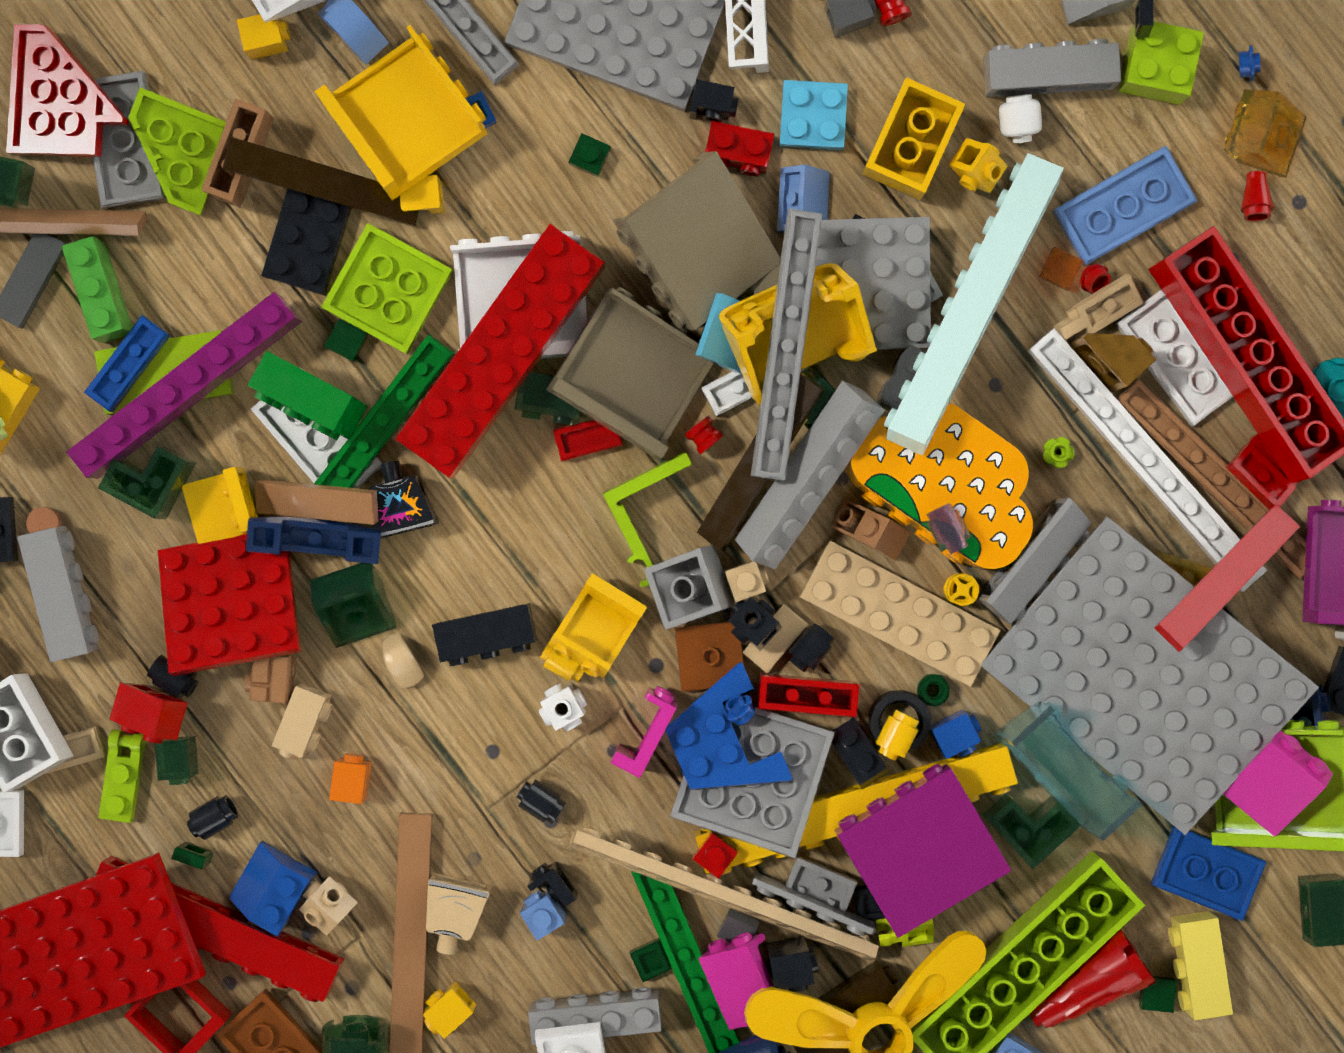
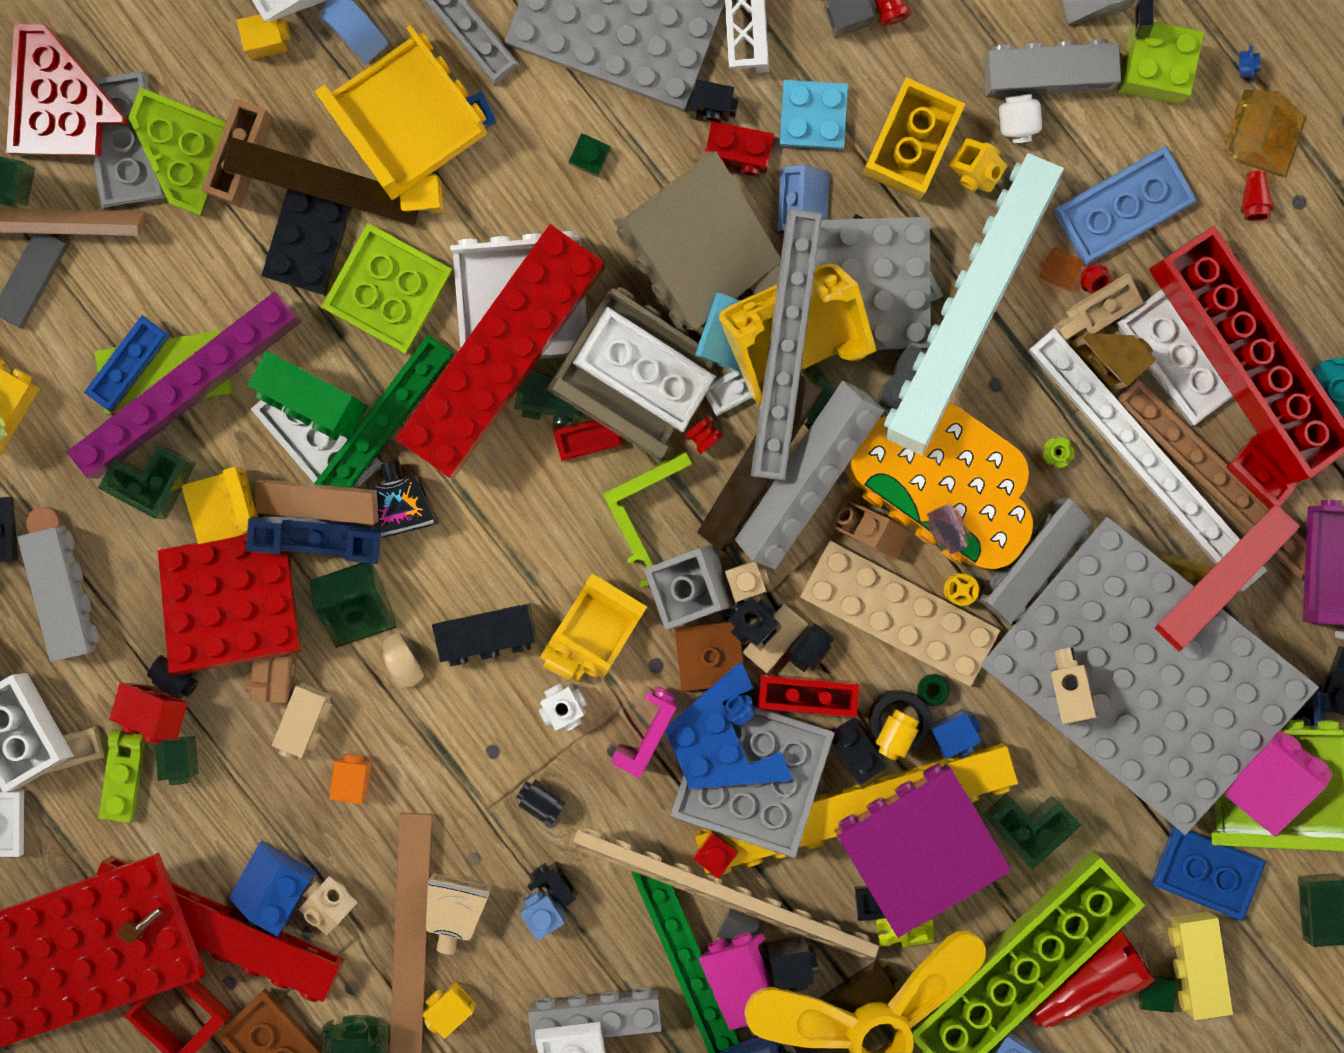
(97, 289): bright green brick -> none
(131, 931): none -> reddish brown hand
(192, 855): dark green tile -> none
(212, 817): black brick -> none
(346, 340): dark green tile -> none
(644, 369): none -> white tile
(650, 960): dark green tile -> none
(820, 890): light grey bracket -> none
(1067, 771): clear light blue windscreen -> none
(1074, 704): none -> tan torso

